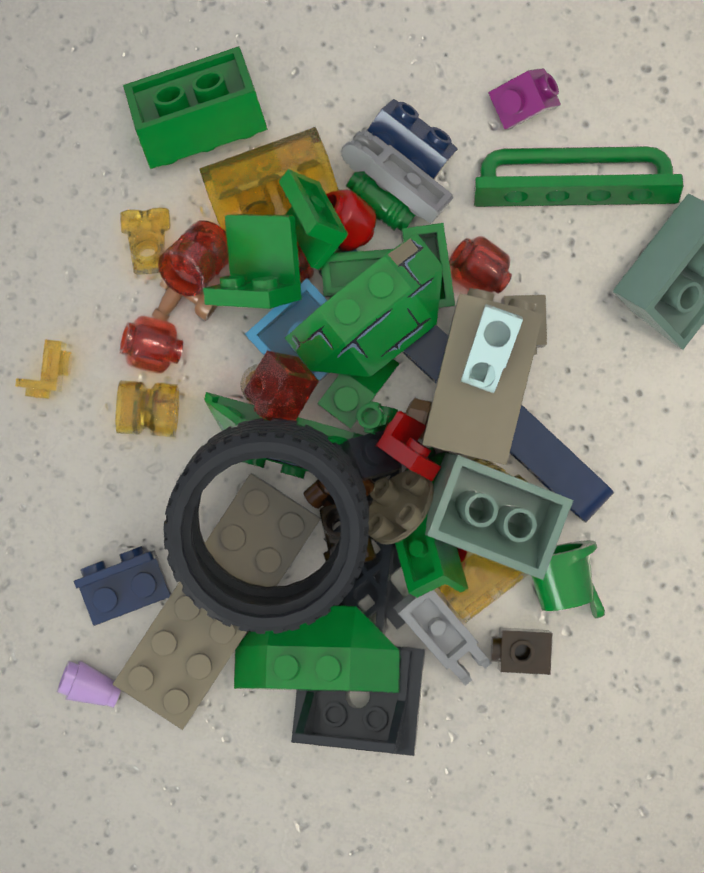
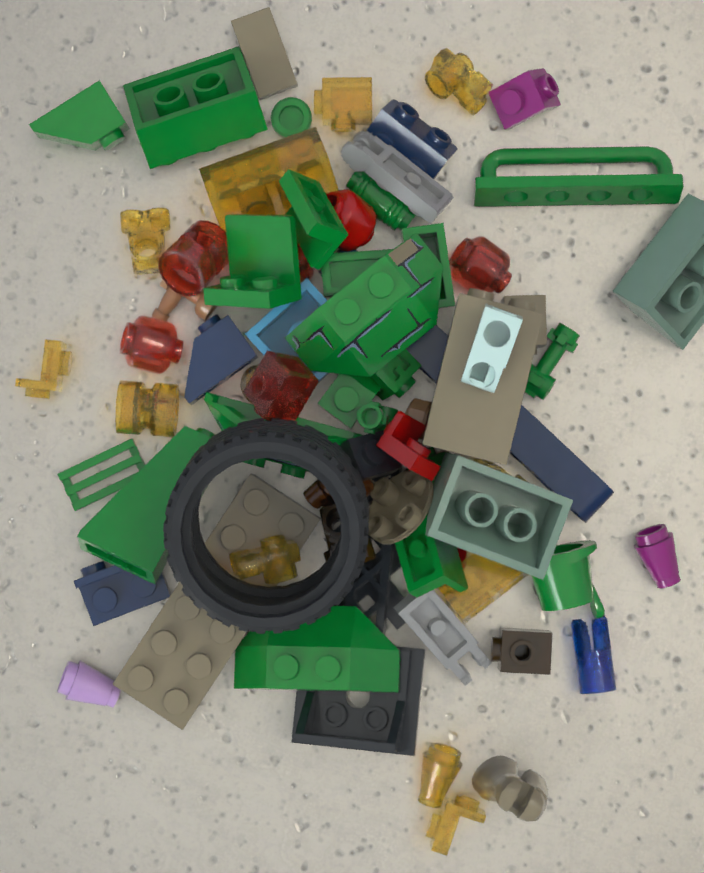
(72, 489): none -> green tile
(84, 121): none -> green slope
(131, 524): none -> green slope
(216, 357): none -> dark blue slope
(264, 53): none -> dark tan tile
(274, 559): none -> clear yellow plate
(290, 117): none -> green tile
(344, 102): none -> clear yellow brick
(397, 375): none -> green bracket
(438, 773): none -> clear yellow cone
(443, 825): none -> clear yellow bracket
(456, 76): none -> clear yellow plate
(499, 782): none -> dark tan piece
(539, 378): none -> green bar
(593, 666): none -> clear blue hinge
(658, 554): none -> magenta cone

